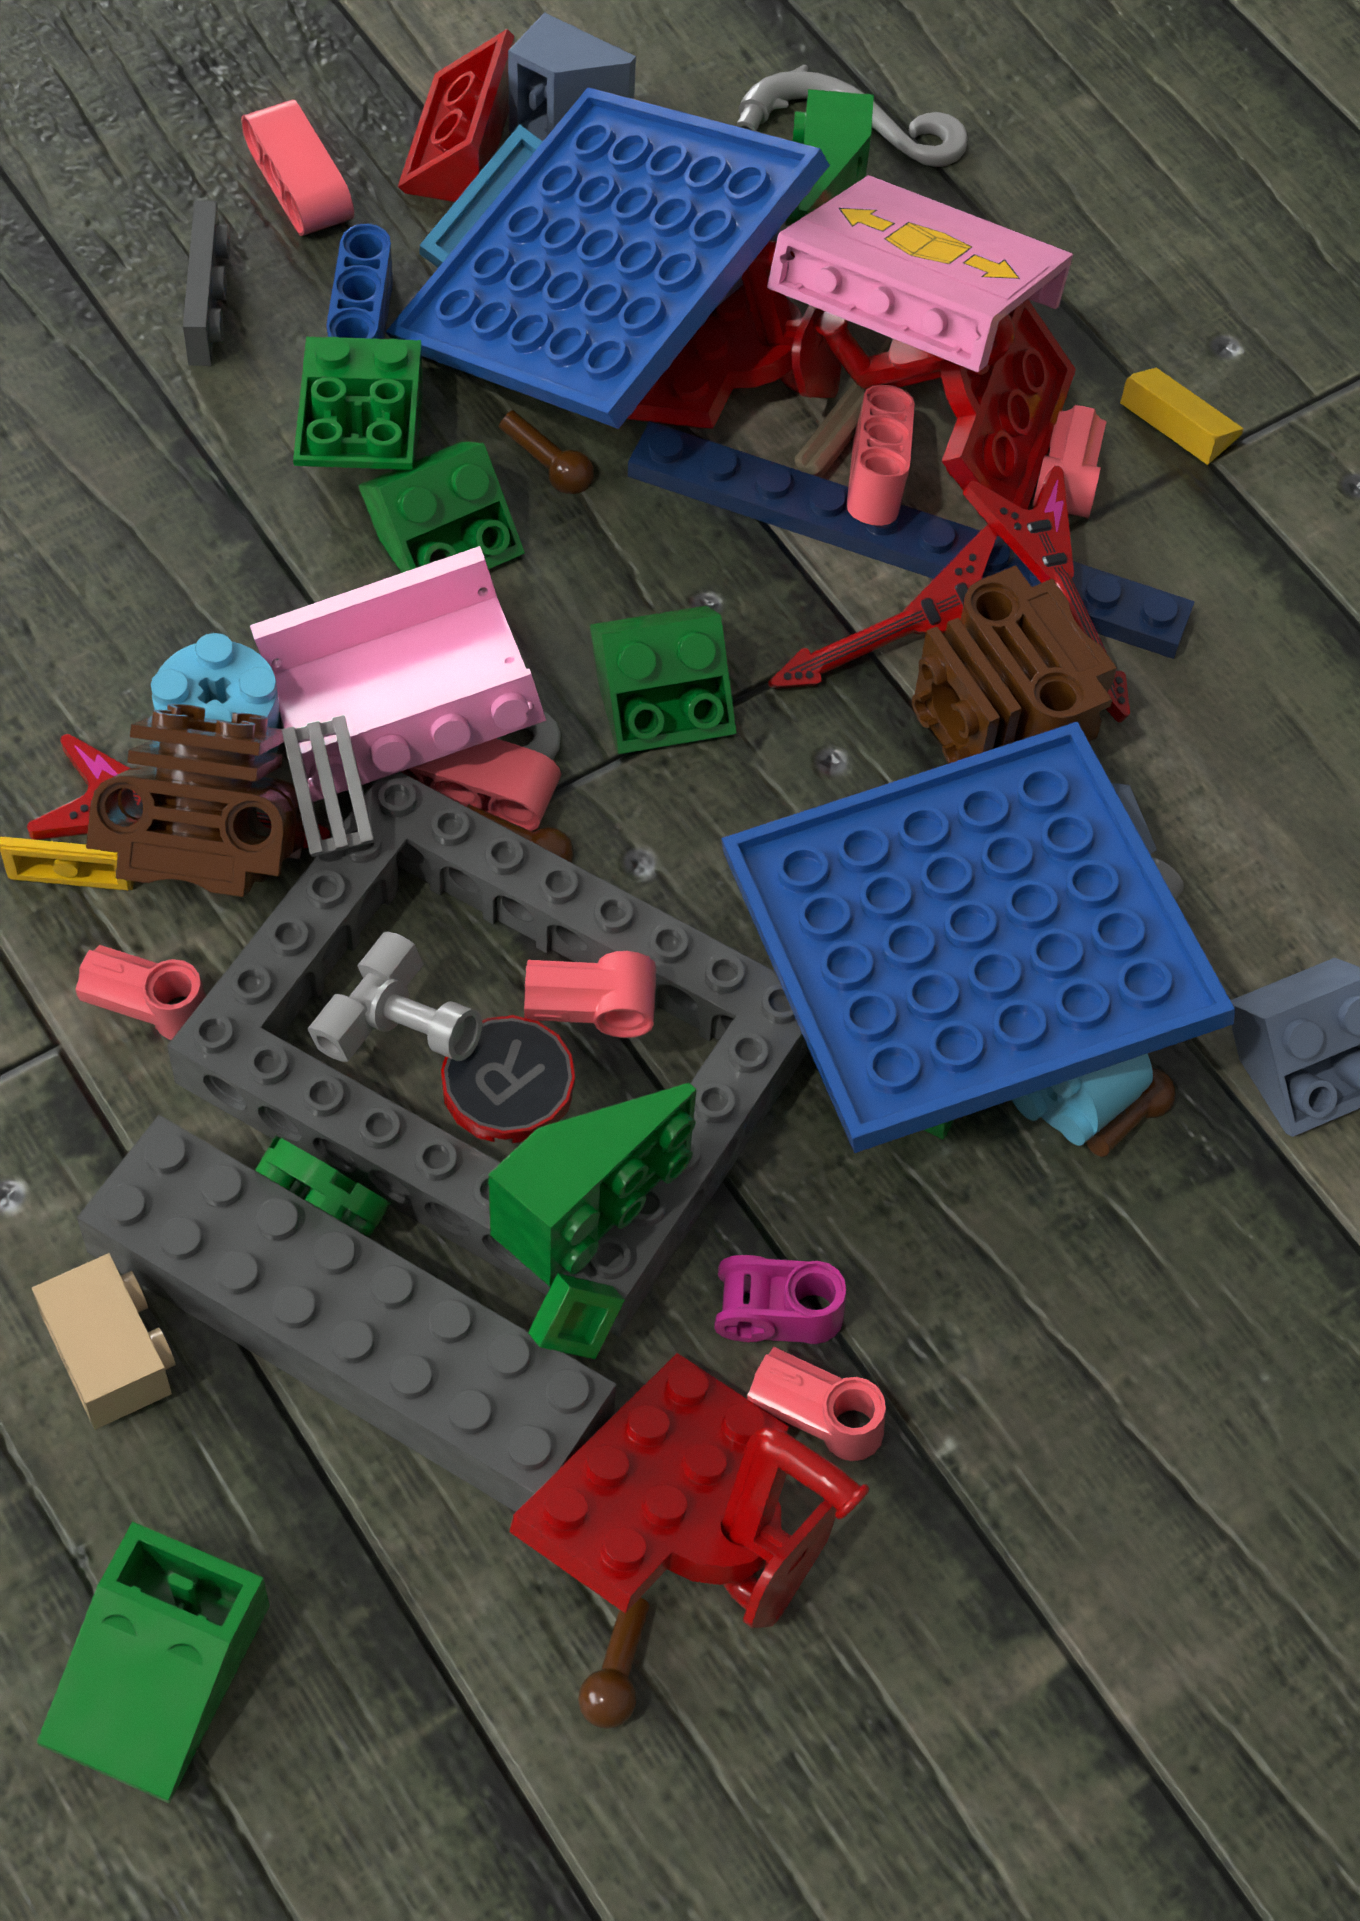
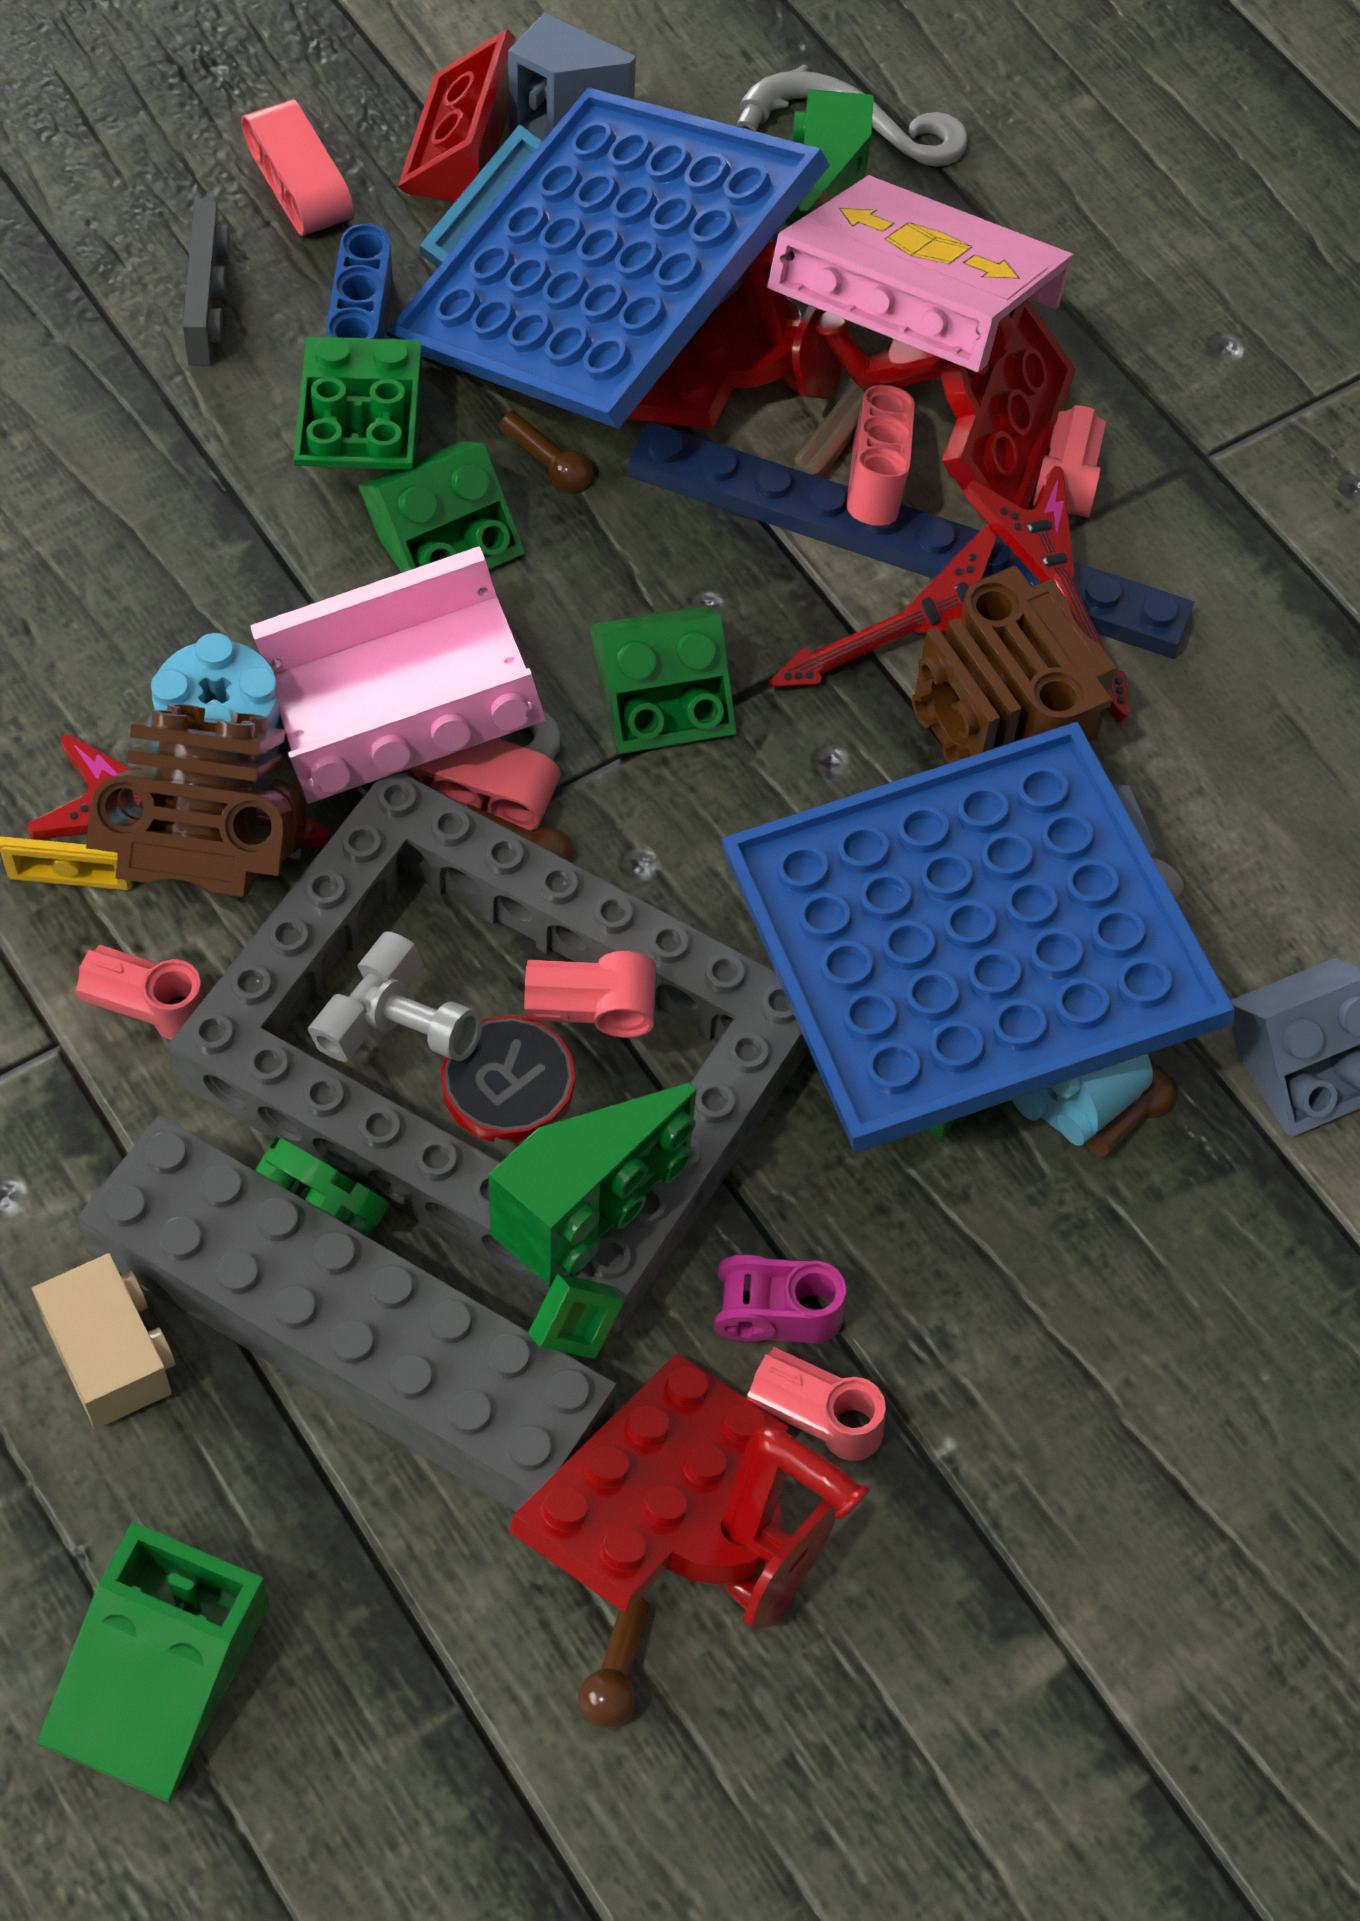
(315, 733): light grey tile -> none
(1179, 414): yellow slope -> none

